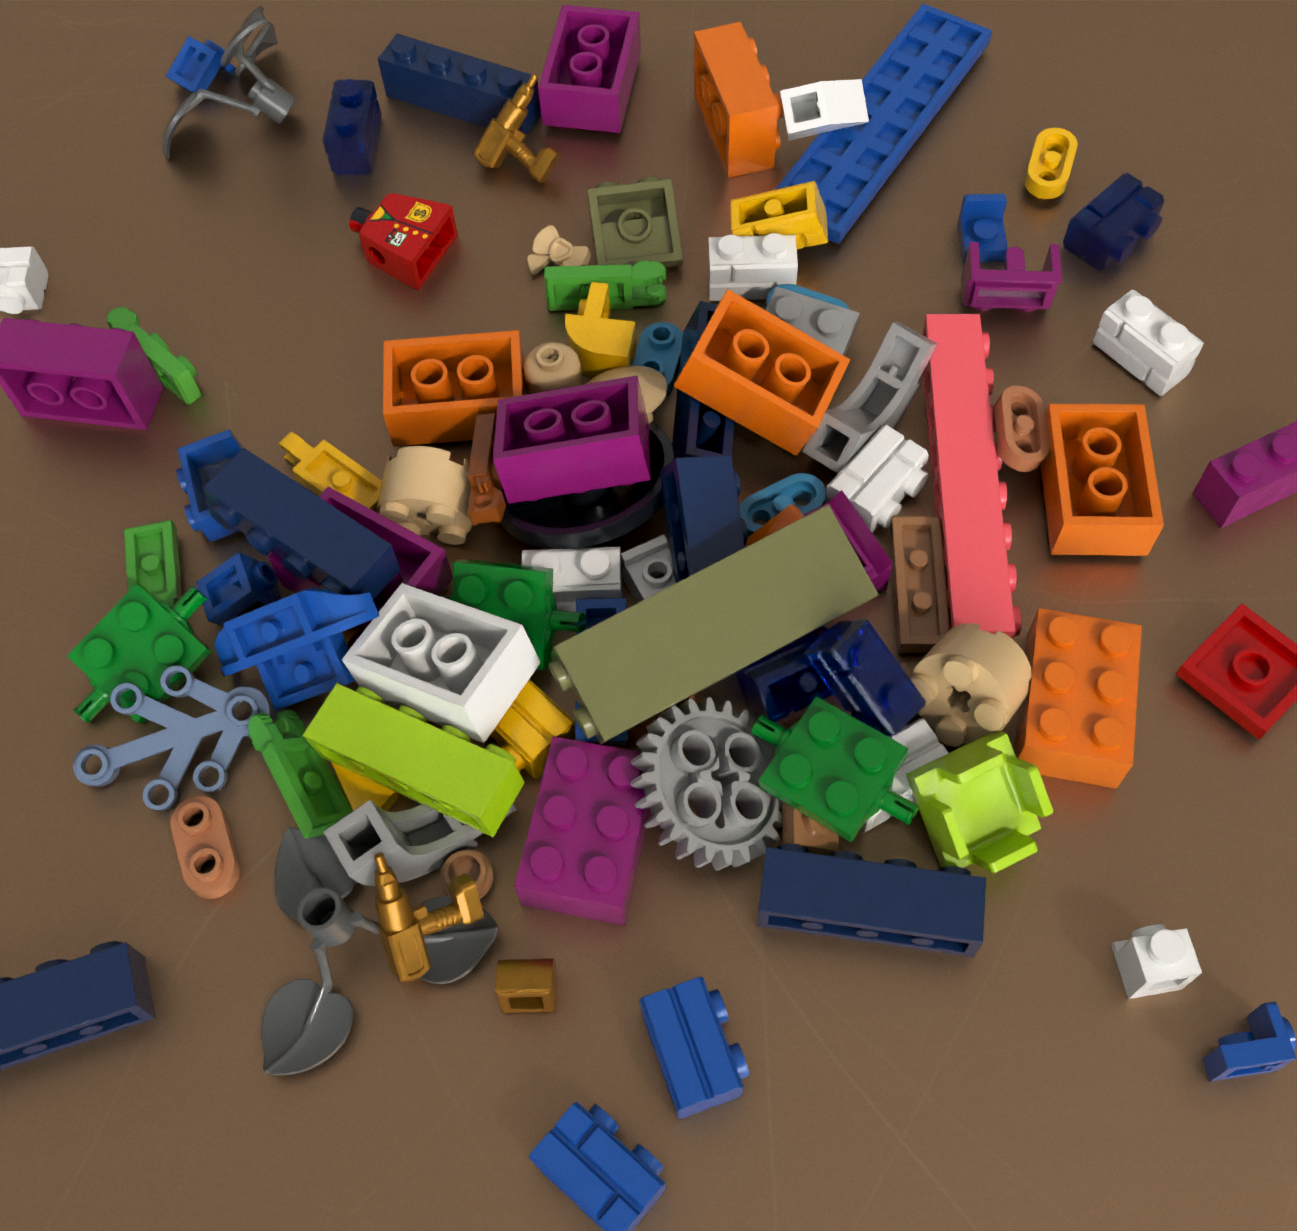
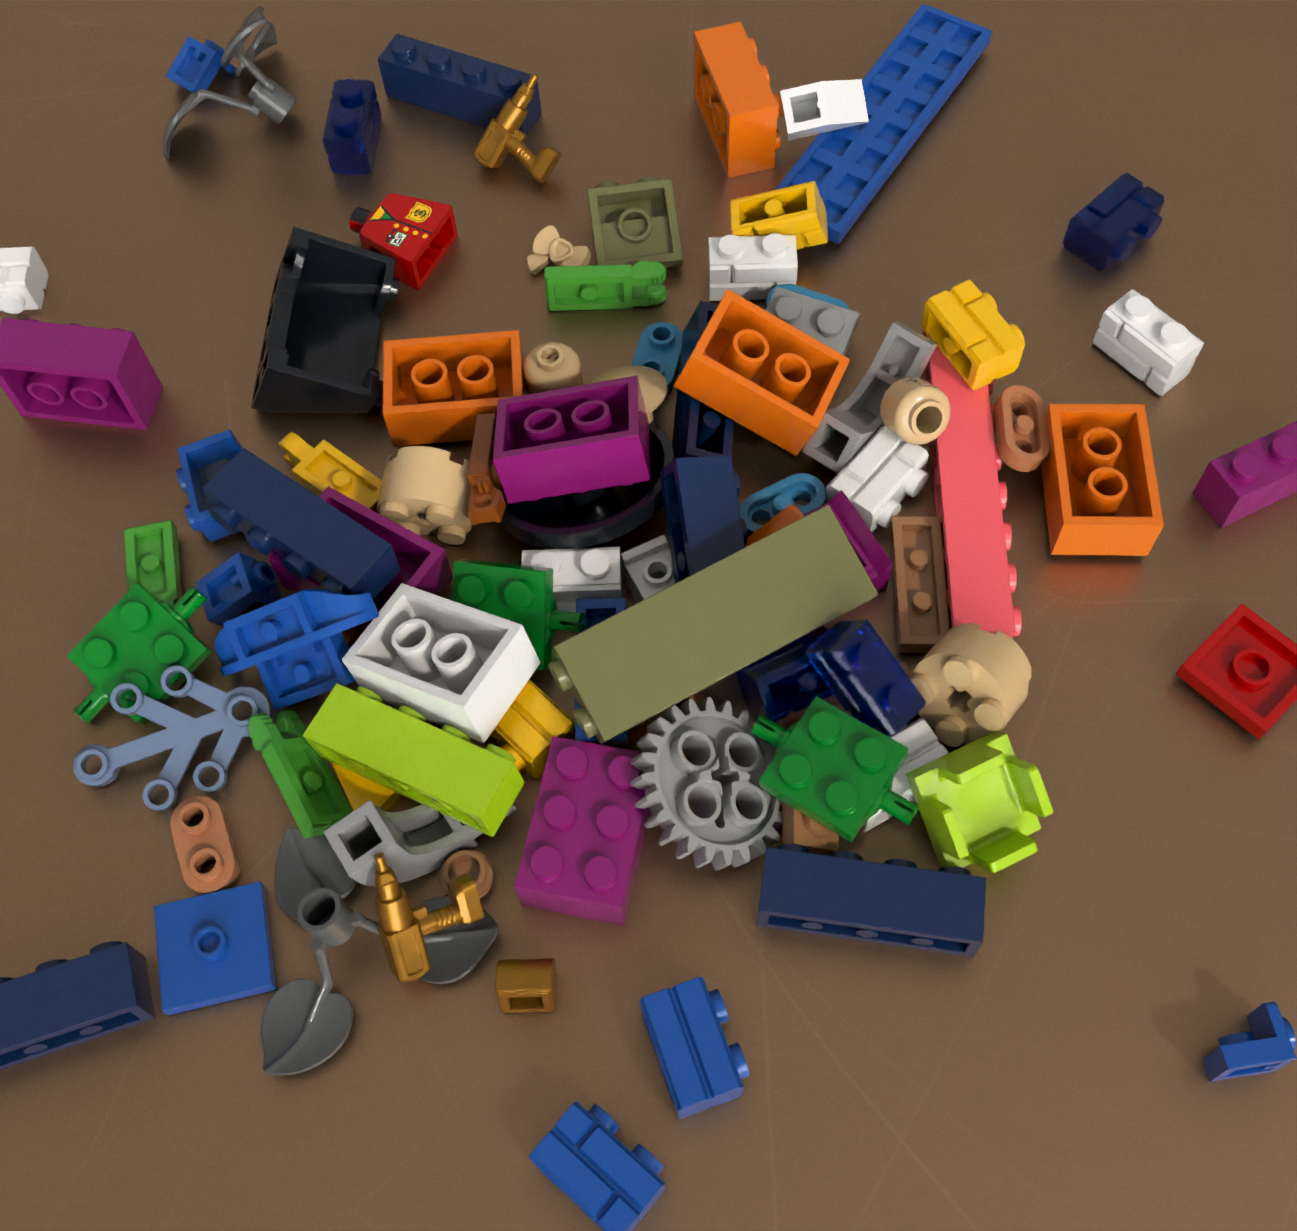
(172, 371): bright green hinge -> none
(214, 948): none -> blue plate
(324, 328): none -> black windscreen
(590, 68): magenta brick -> none
(596, 338): yellow brick -> none
(915, 410): none -> tan head
(973, 334): none -> yellow brick
(983, 222): blue bracket -> none
(1013, 285): magenta window -> none
(1051, 163): yellow plate -> none
(1080, 698): orange brick -> none
(1156, 961): white brick -> none

